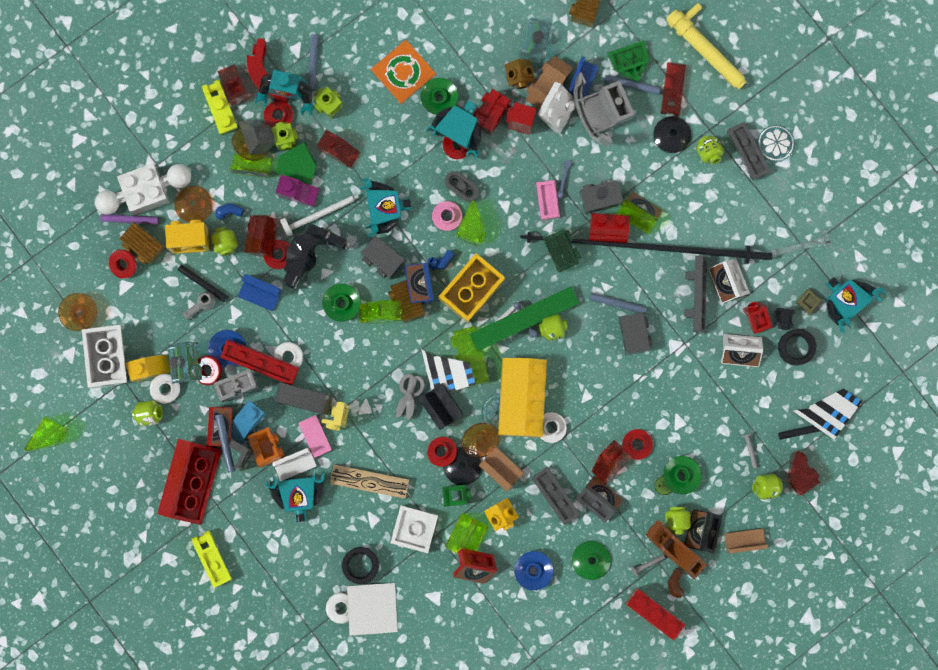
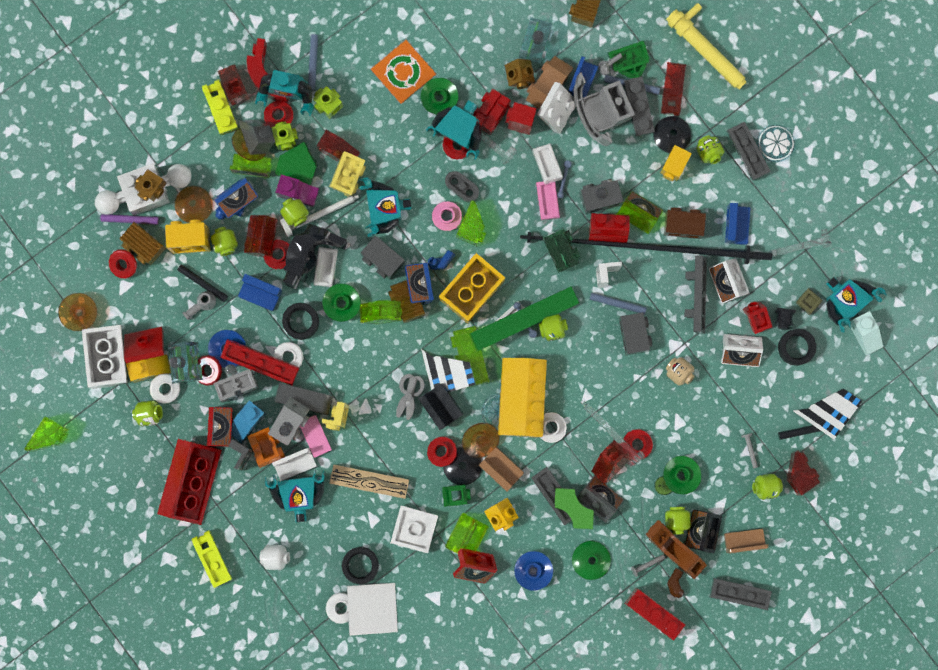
(143, 344): none -> red plate
(150, 186): none -> pearl gold brick
(225, 443): sand blue bar -> none
(235, 197): none -> panel
(274, 557): none -> white head
(286, 318): none -> black tyre
(288, 421): none -> light grey piece
(294, 212): none -> lime head
(325, 267): none -> white tile
(347, 174): none -> light yellow bracket
(547, 164): none -> white tile
(567, 501): none -> bright green tile
(602, 272): none -> white panel
(604, 65): none -> light grey hand
(637, 457): none -> clear piece
(638, 100): none -> dark grey plate
(675, 163): none -> yellow slope
(680, 371): none -> tan head
(684, 224): none -> reddish brown brick
(737, 224): none -> blue panel
(740, 594): none -> dark grey plate
(867, 333): none -> light aqua slope

